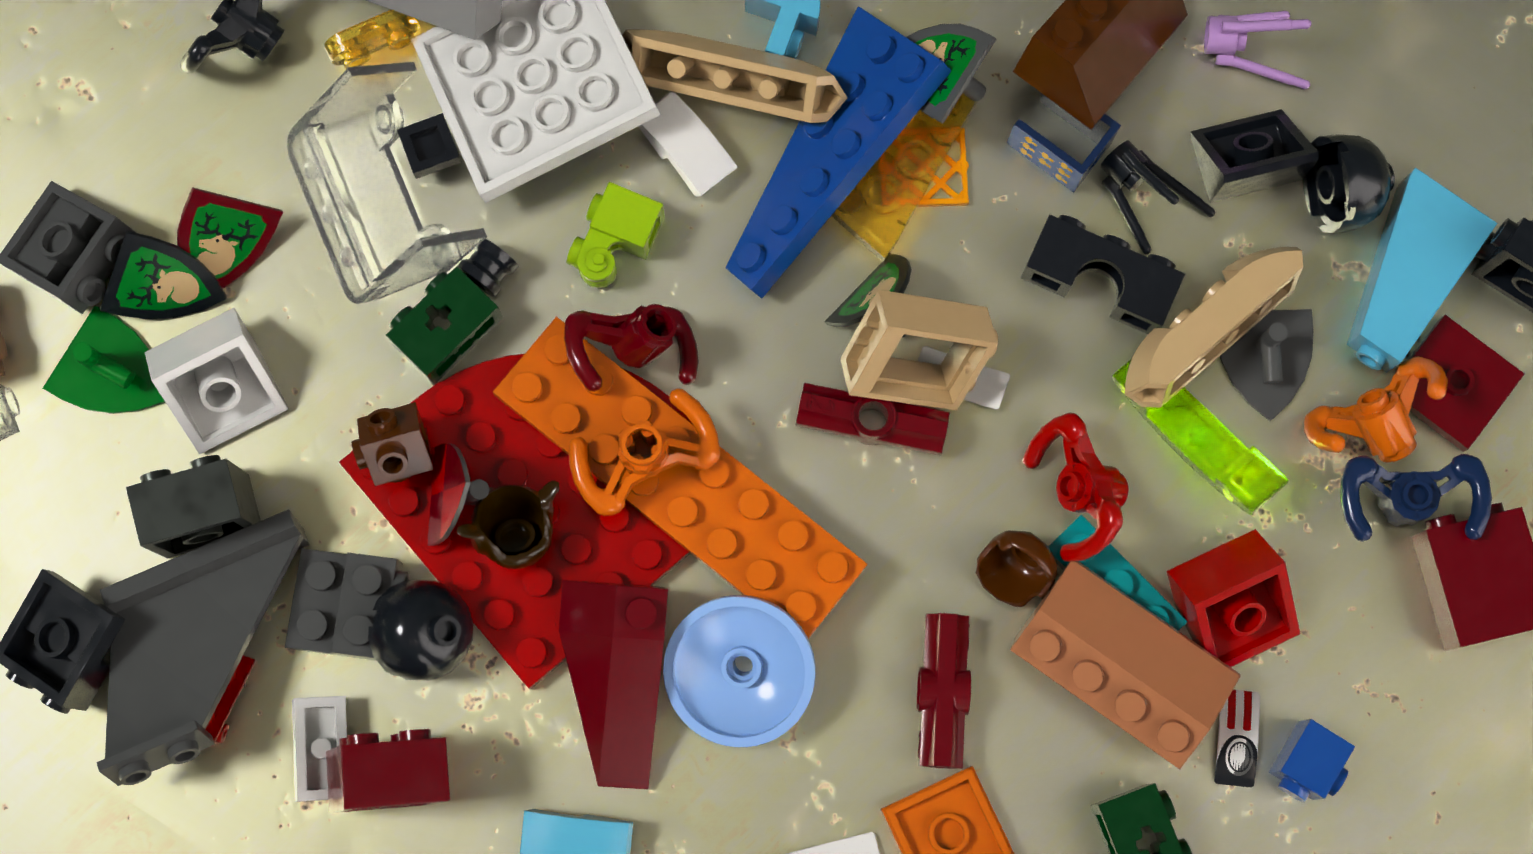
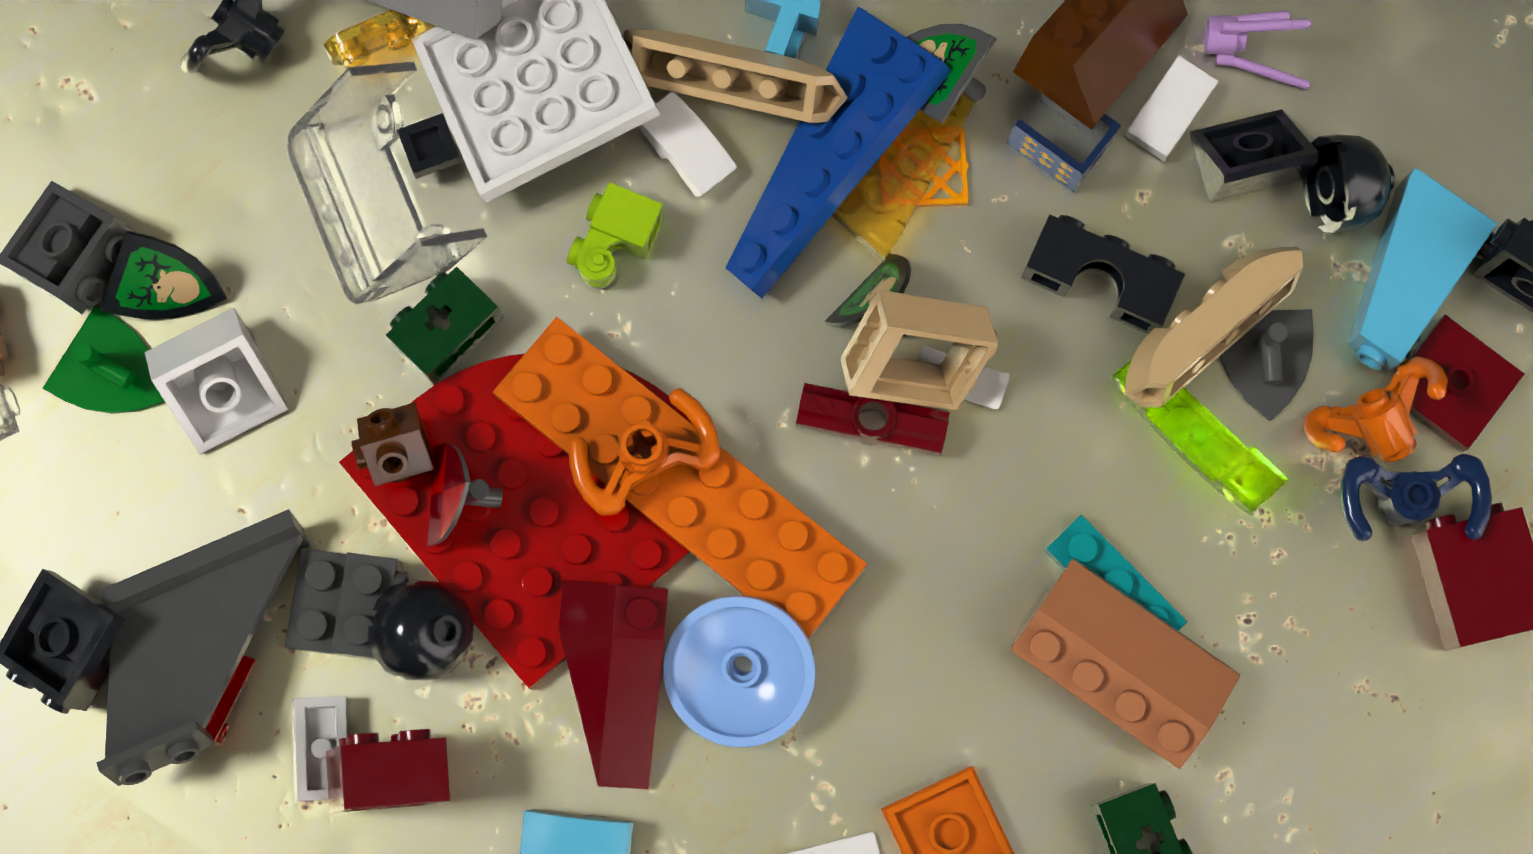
(191, 506): pearl dark grey brick -> none
(225, 232): shield -> none
(488, 267): black wheel -> none
(513, 524): dark brown hair -> none
(634, 339): dark red piece -> none
(943, 691): dark red piece -> none
(1016, 567): reddish brown hair -> none
(1082, 484): red piece -> none
(1132, 167): black plant -> none
(1171, 108): none -> white tile
(1236, 599): red slope -> none
(1238, 739): sticker -> none
(1312, 762): blue brick -> none

